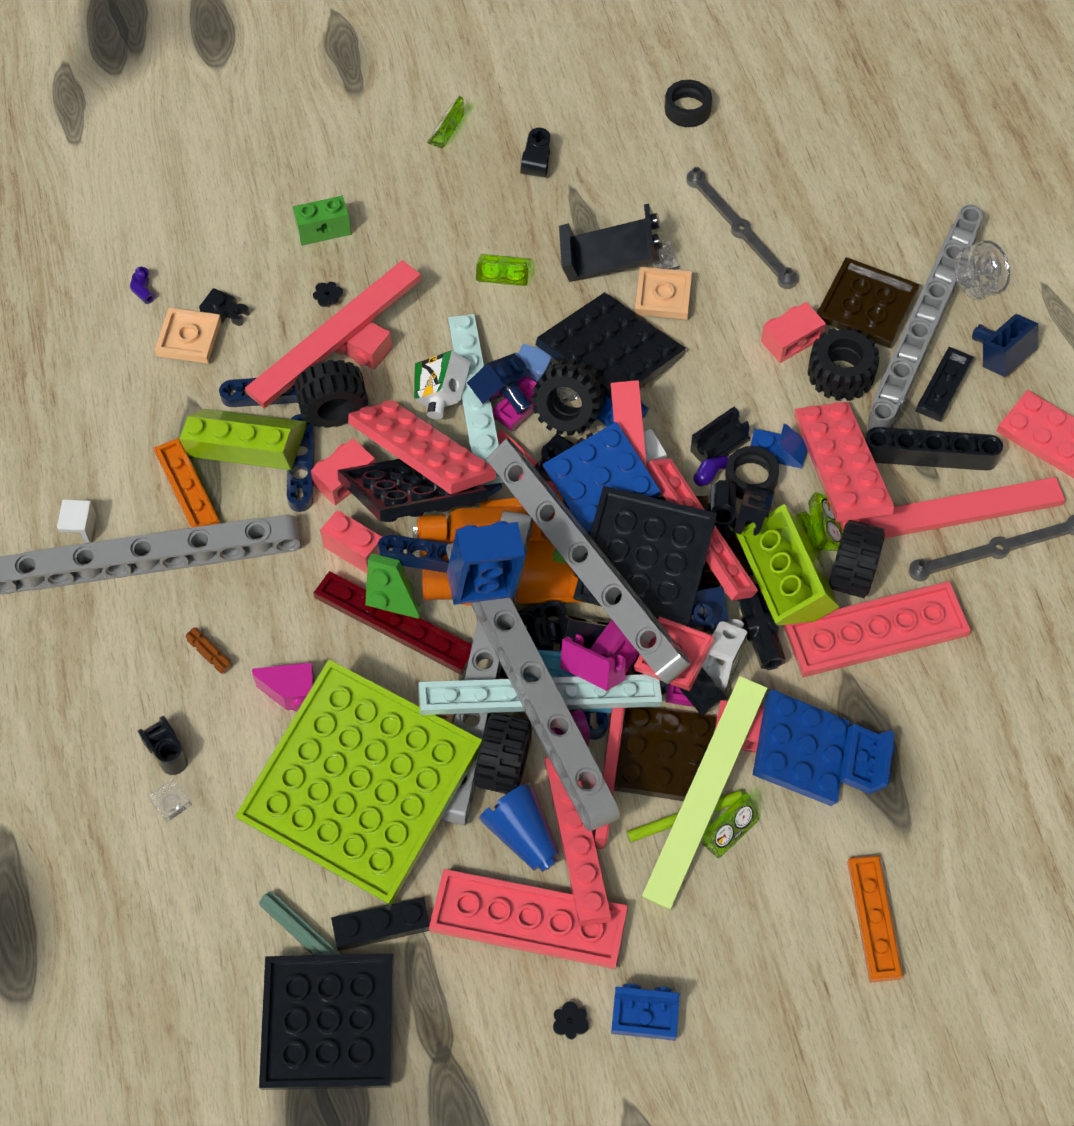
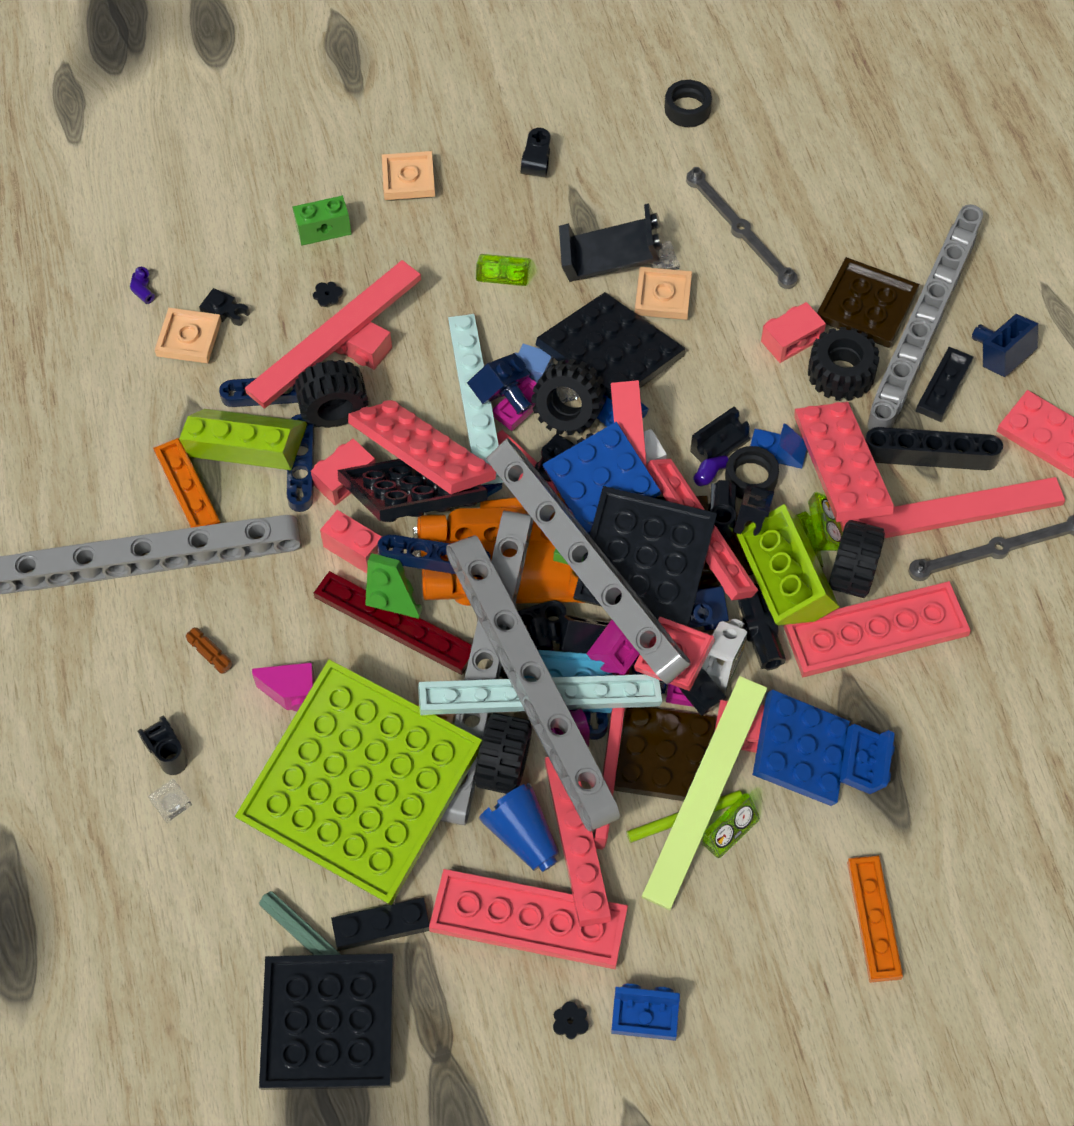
(77, 517): white panel -> none
(408, 175): none -> light nougat plate
(440, 382): white torso -> none
(447, 124): clear neon green slope -> none
(485, 562): blue brick -> none
(591, 665): dark pink hinge -> none
(982, 270): clear wheel -> none

